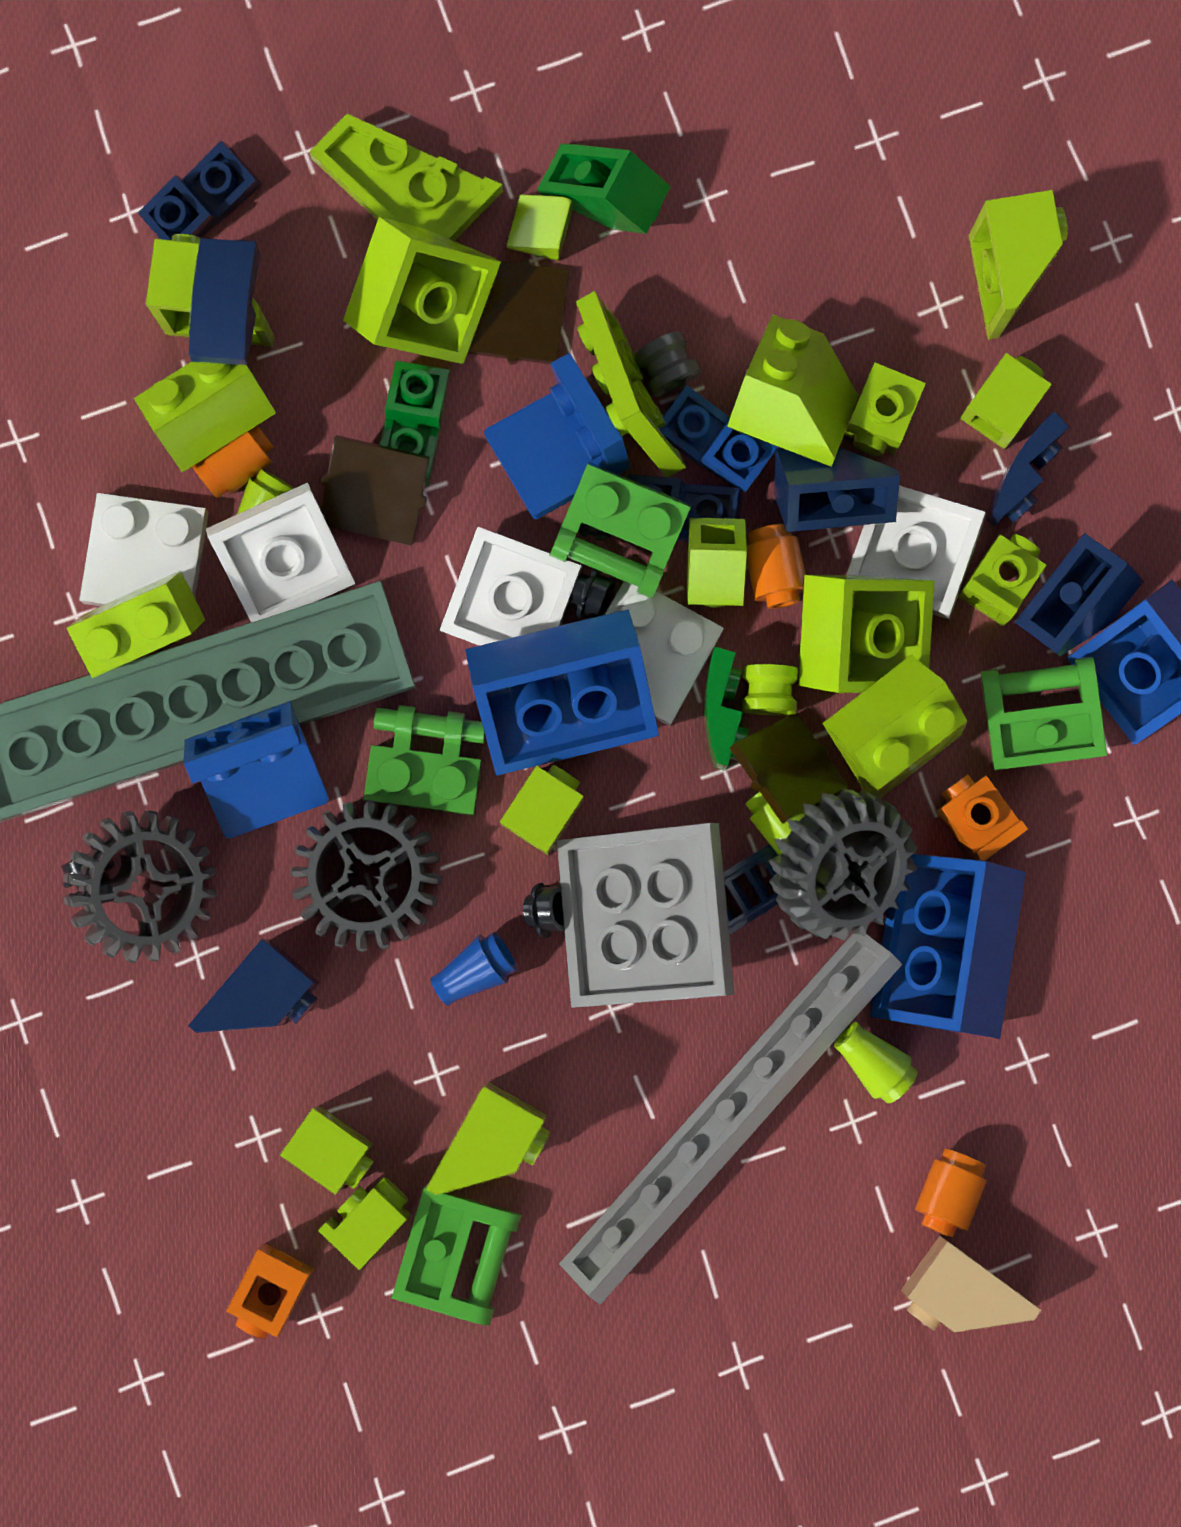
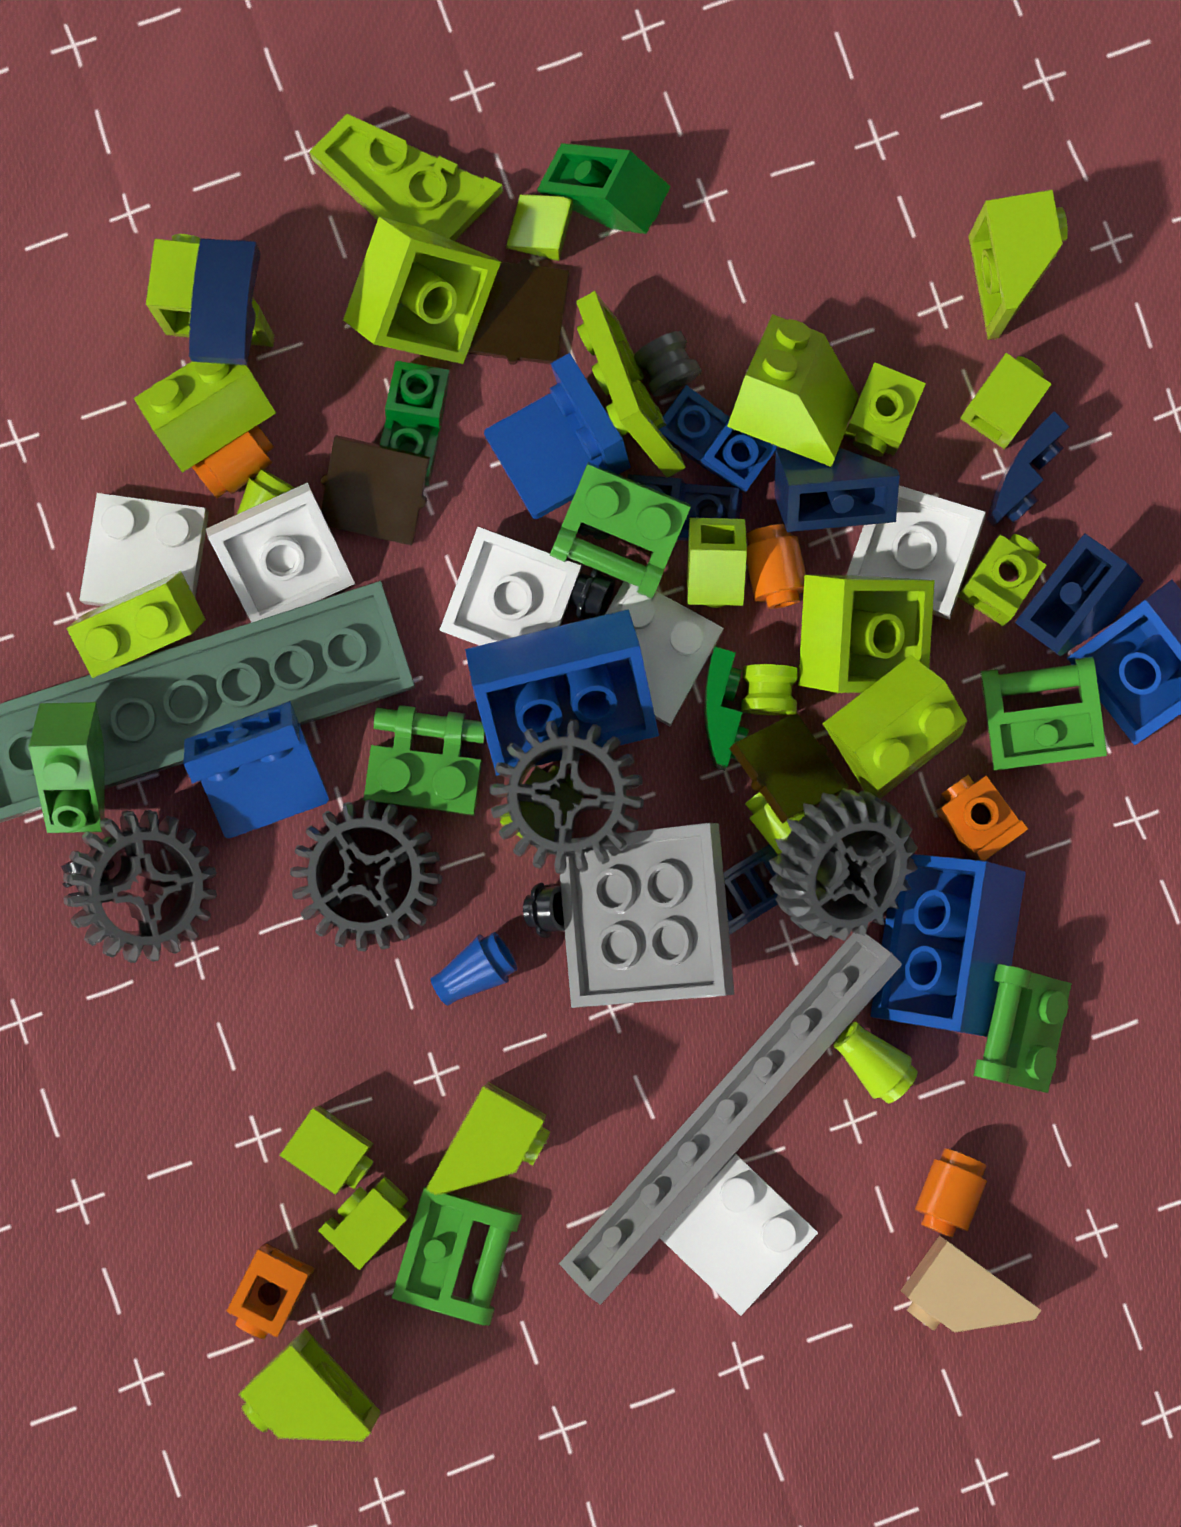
(69, 766): none -> bright green slope
(202, 197): dark blue slope -> none
(259, 993): dark blue slope -> none
(308, 1396): none -> lime slope
(571, 748): none -> dark grey gear
(738, 1234): none -> white plate
(1024, 1029): none -> bright green plate

